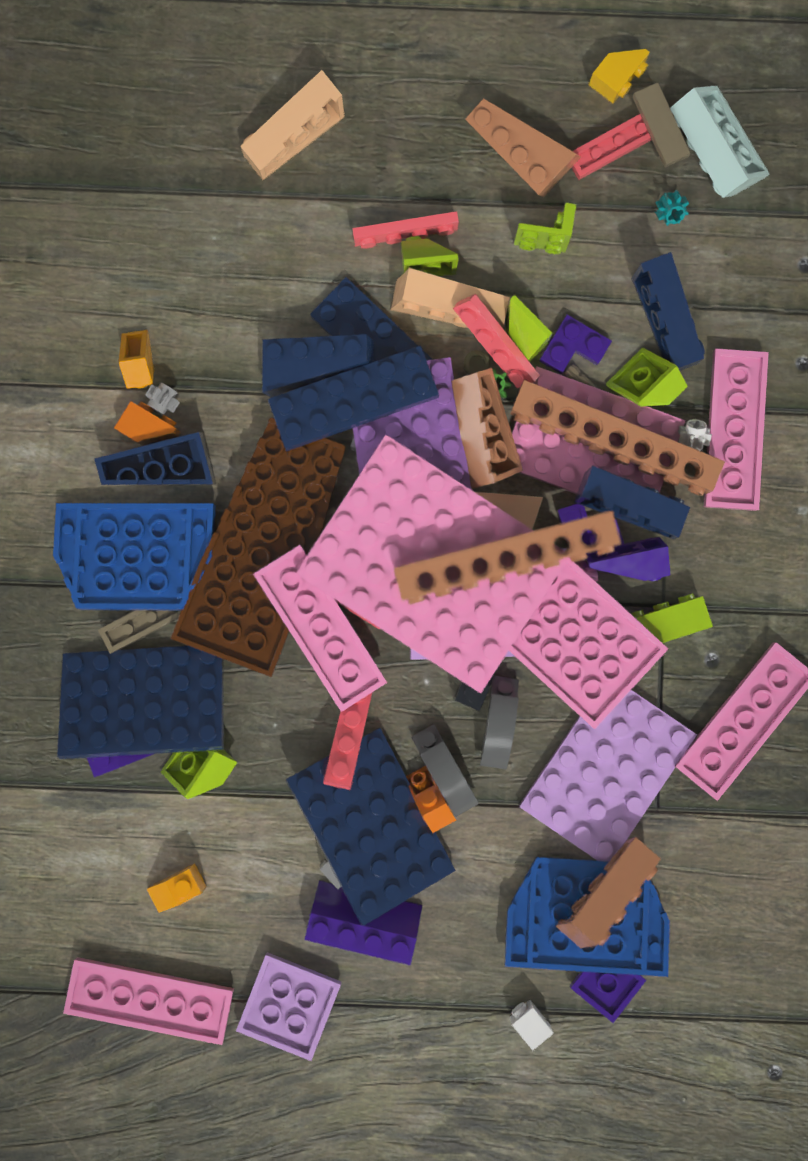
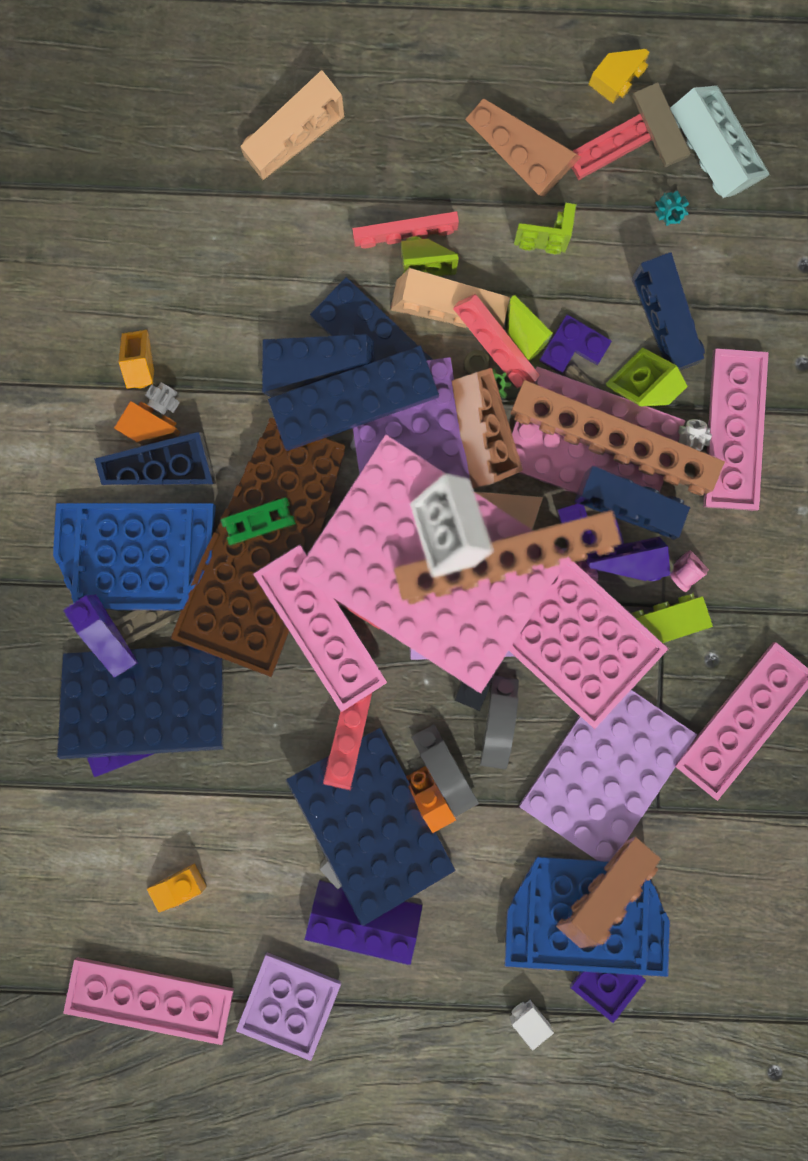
(100, 634): none -> dark purple slope
(198, 771): lime slope -> none
(258, 521): none -> green plate
(450, 525): none -> white slope
(688, 571): none -> bright pink piece

